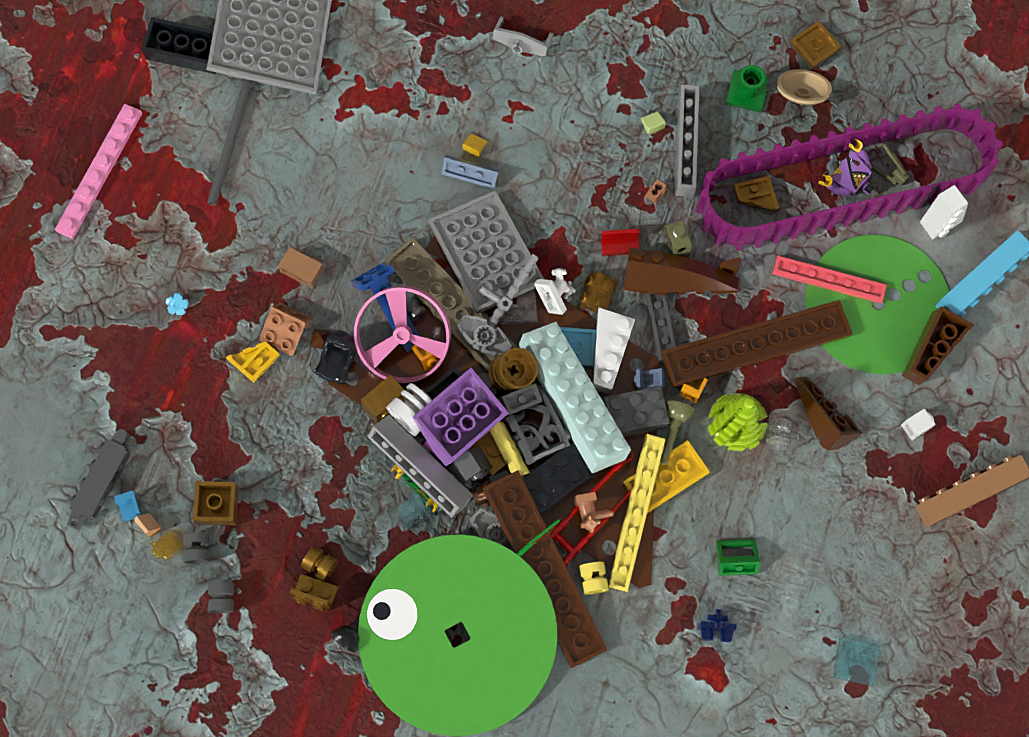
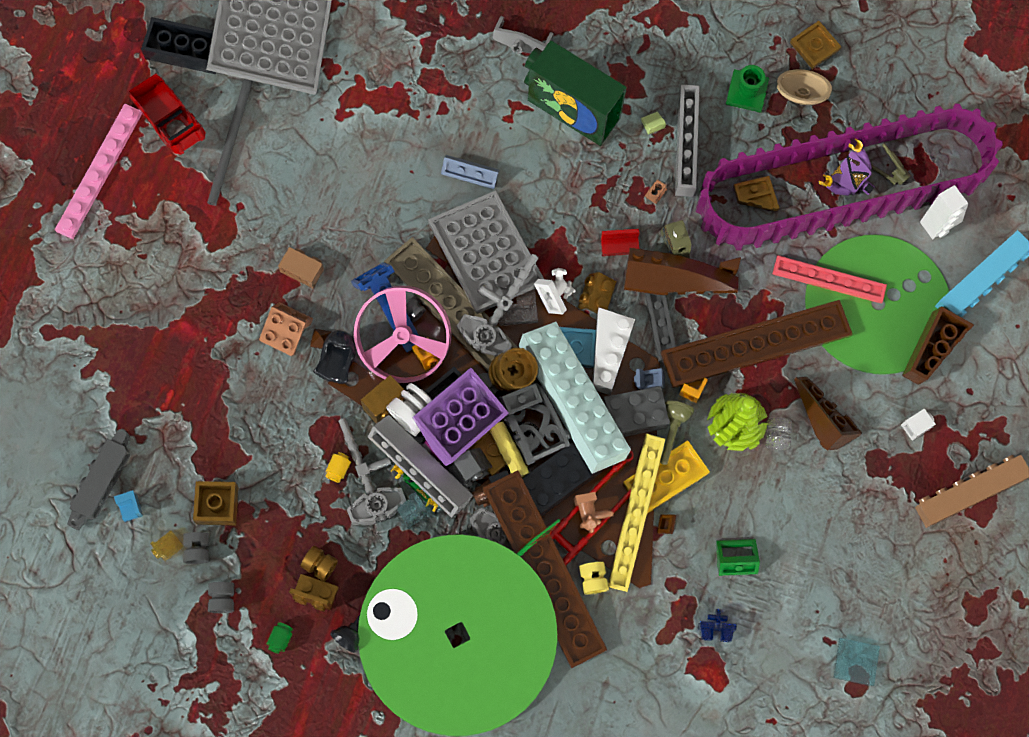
(147, 524): light nougat slope -> none
(162, 107): none -> red piece
(176, 304): medium azure plant -> none
(254, 360): yellow wing -> none
(279, 638): none -> green brick
(337, 467): none -> yellow brick
(377, 504): none -> light grey bar
(474, 144): yellow slope -> none
(574, 92): none -> dark green brick
(666, 524): none -> reddish brown slope

